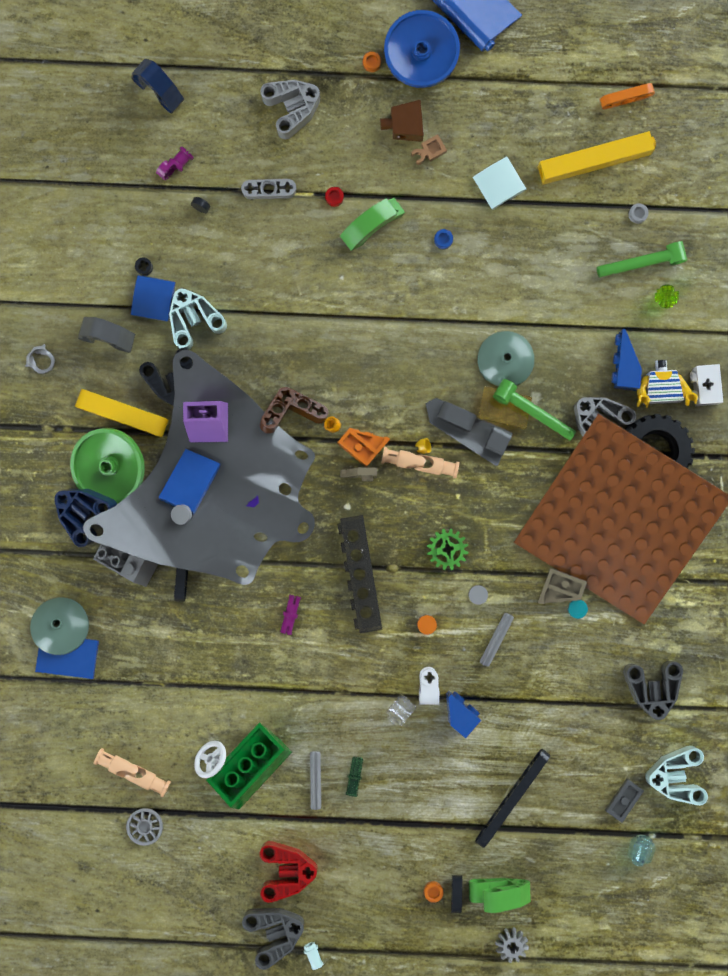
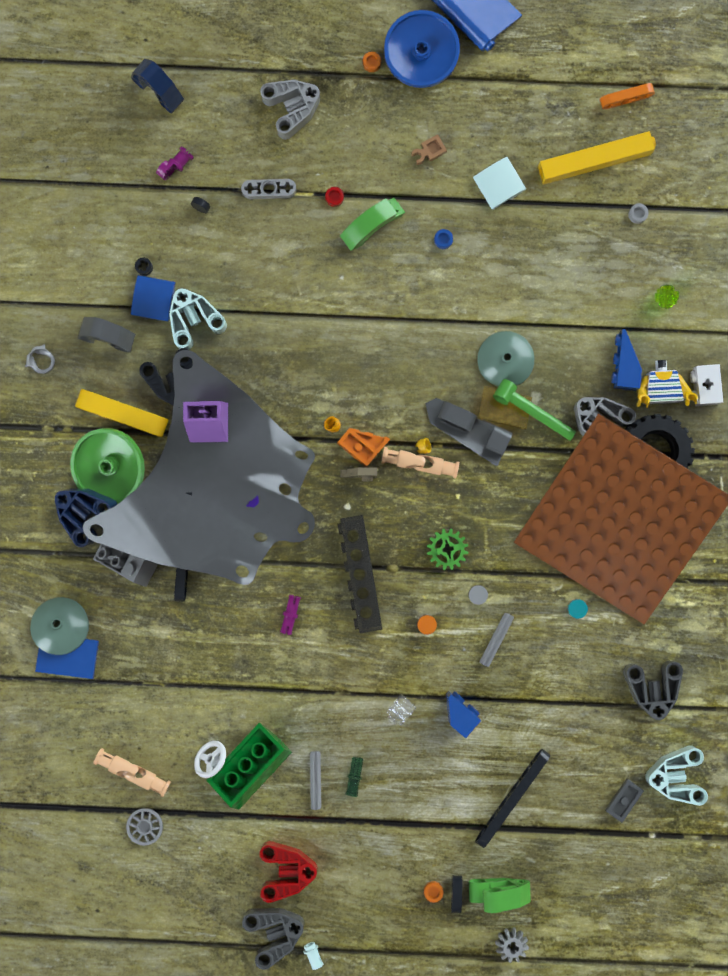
(181, 514): light grey tile -> none
(189, 480): blue tile -> none
(291, 403): reddish brown beam -> none
(405, 122): reddish brown torso -> none
(428, 689): white piece -> none
(561, 588): dark tan wing -> none
(641, 850): clear light blue head -> none
(675, 254): bright green piece -> none

